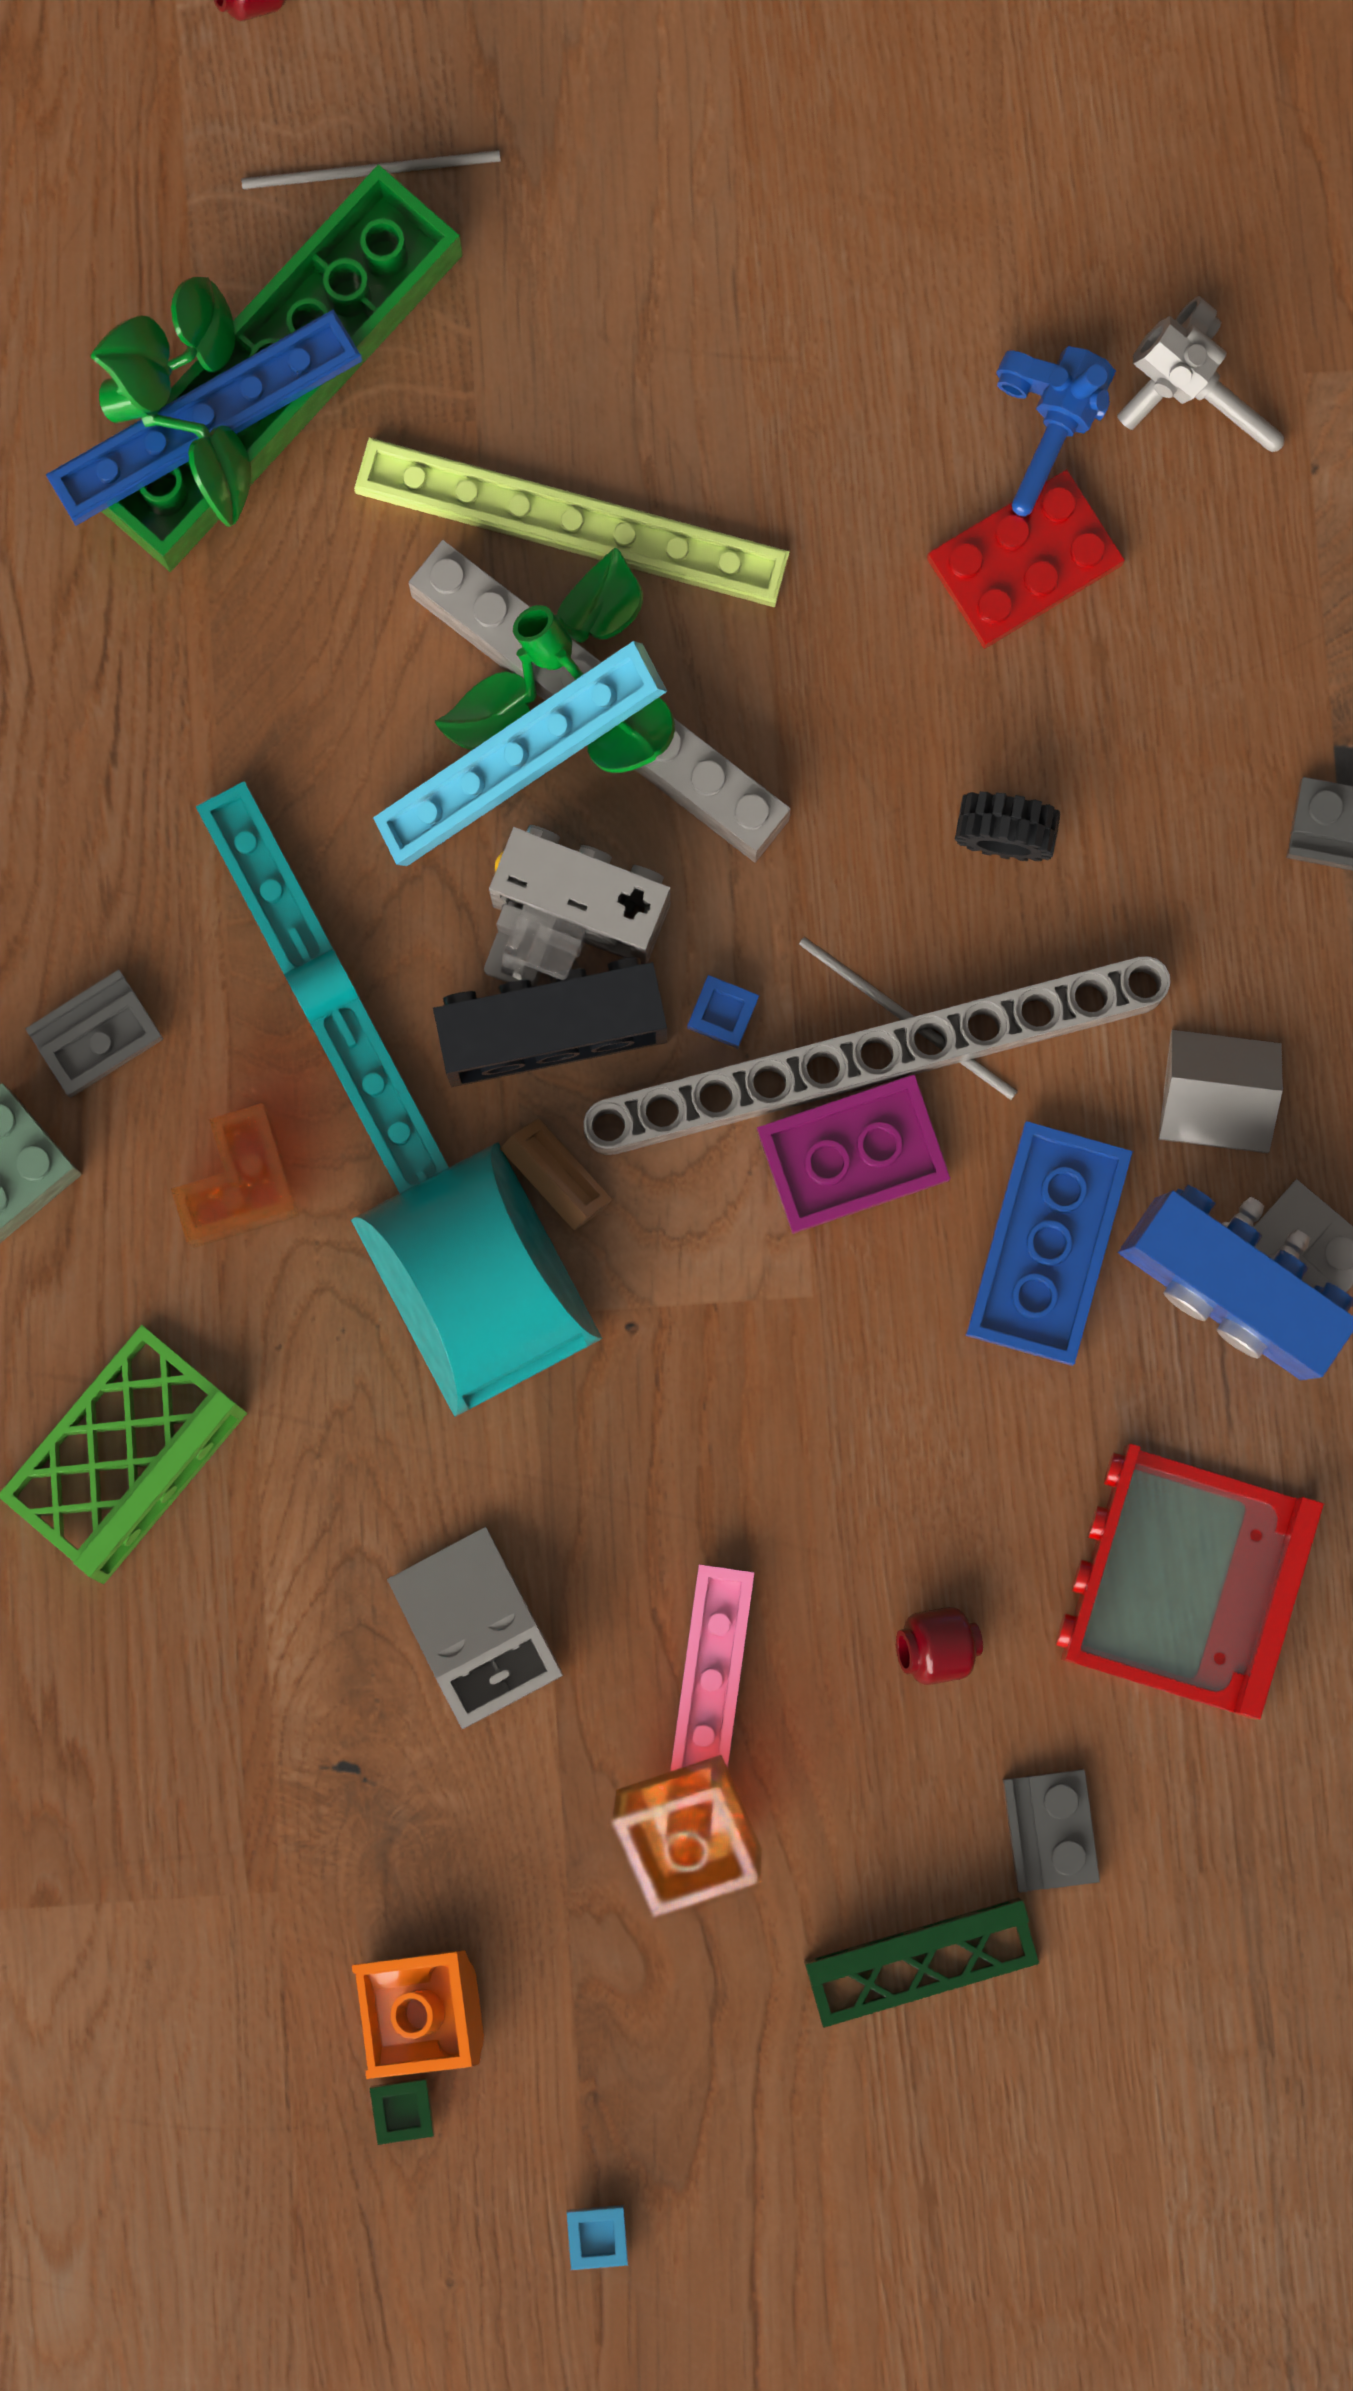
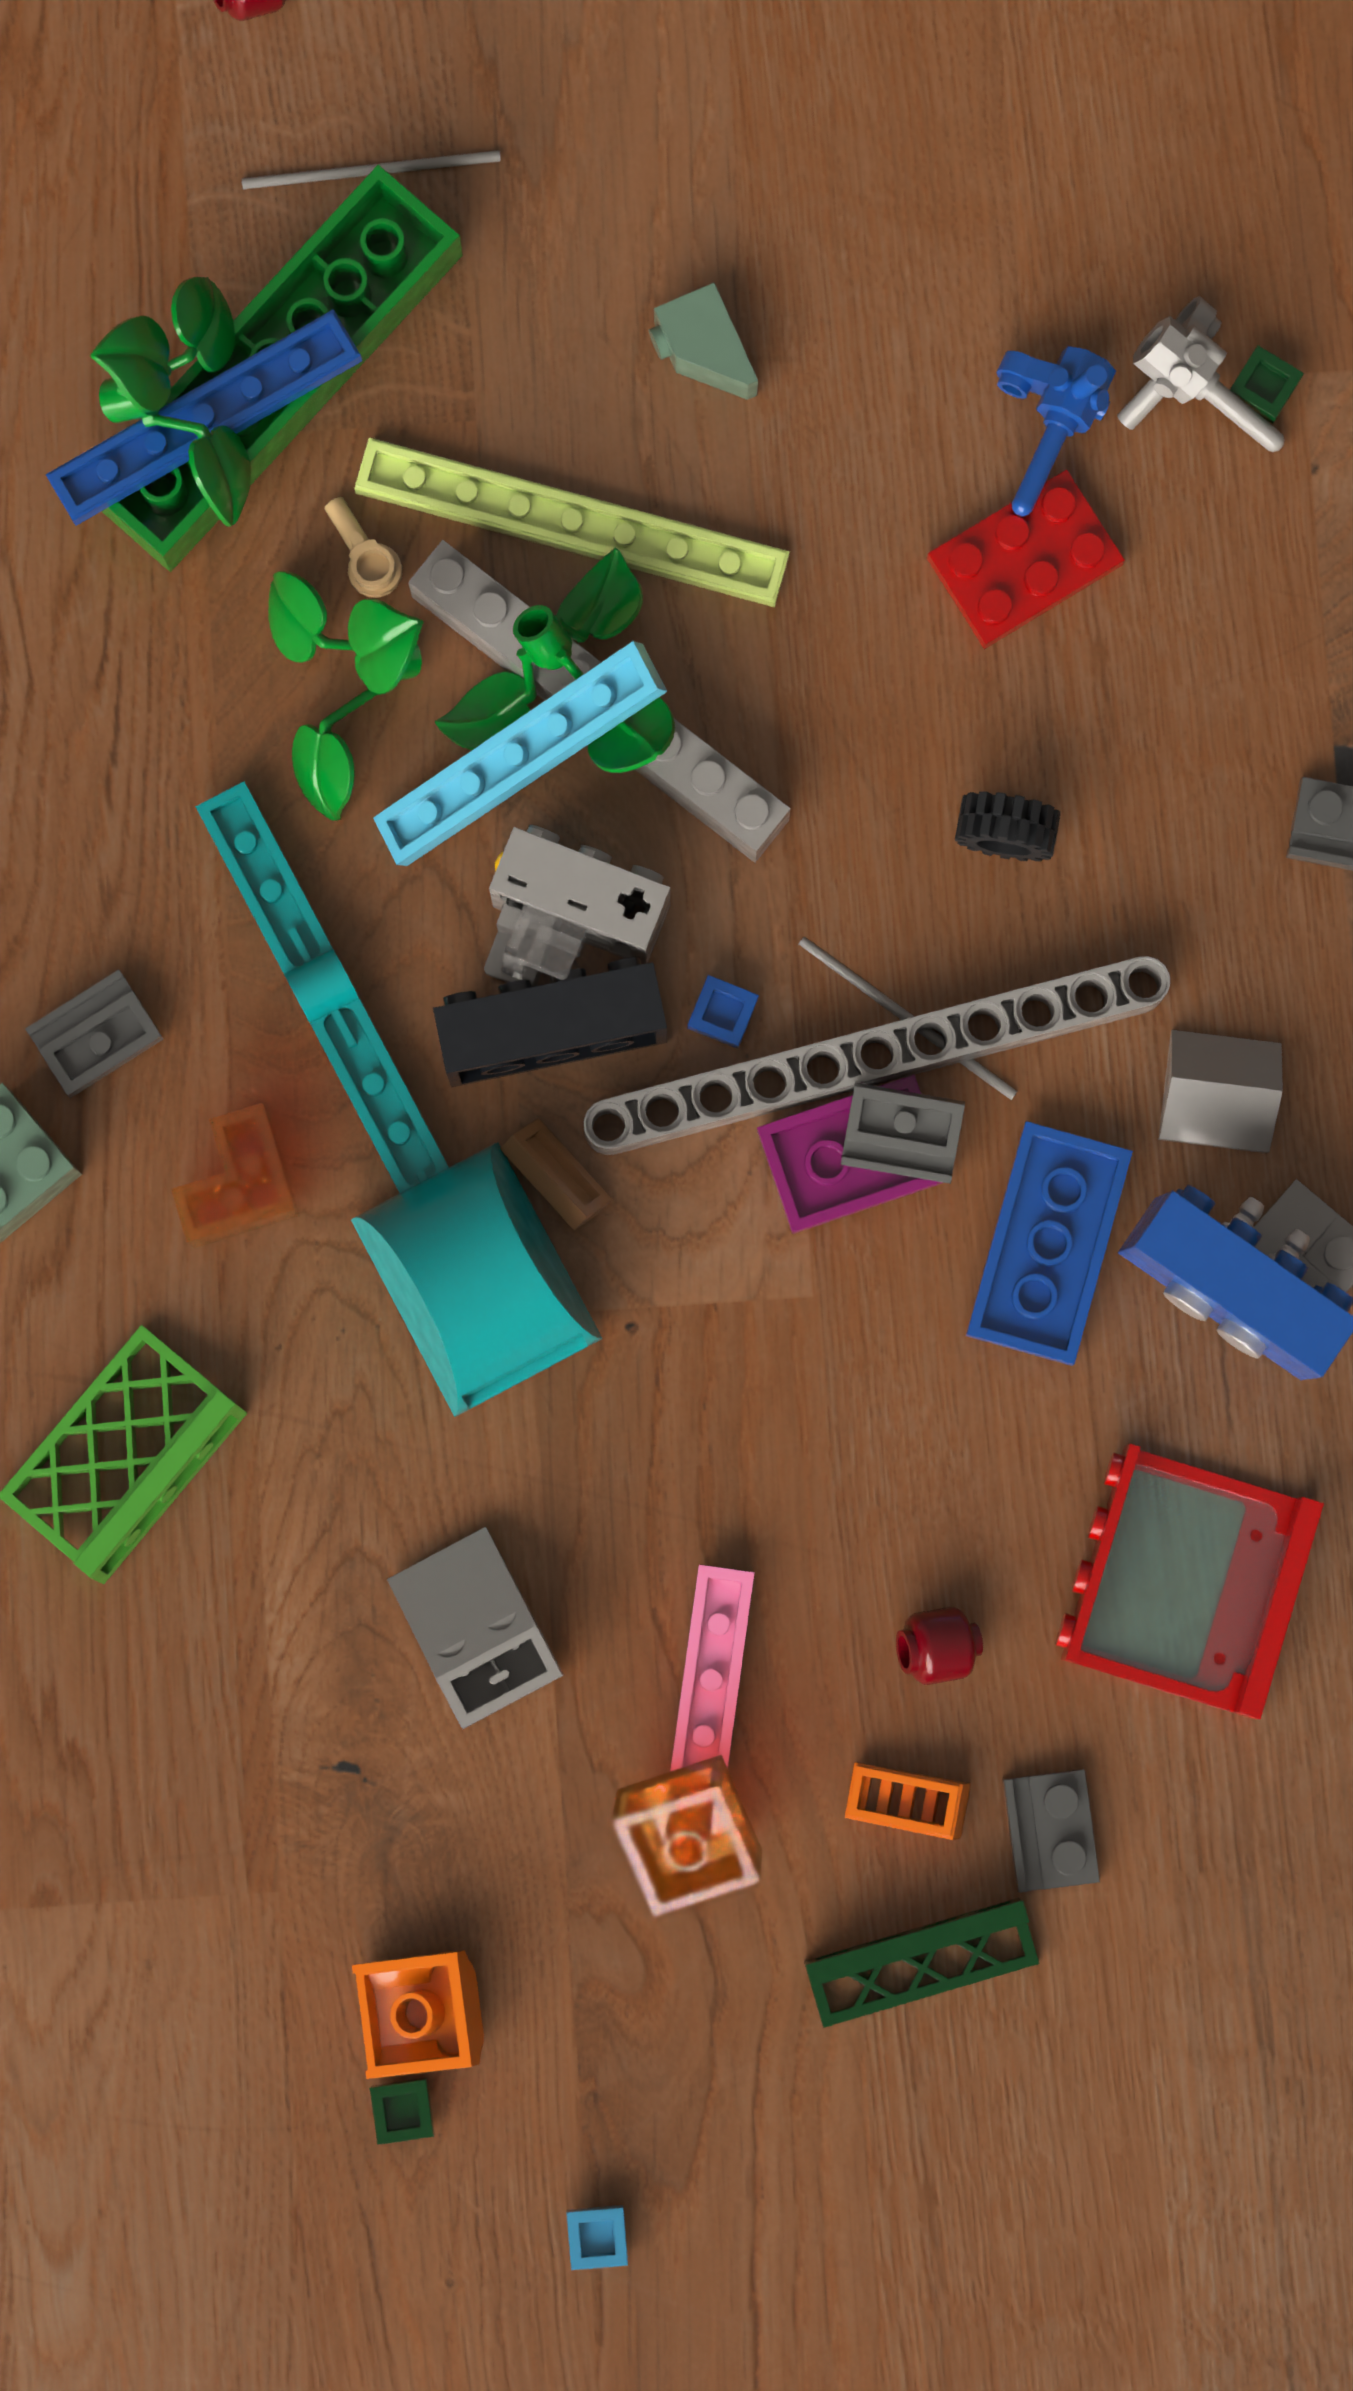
(372, 566): none -> tan plate
(384, 656): none -> green plant
(703, 342): none -> sand green slope
(902, 1133): none -> dark grey plate
(955, 1810): none -> orange slope
(1266, 383): none -> dark green plate

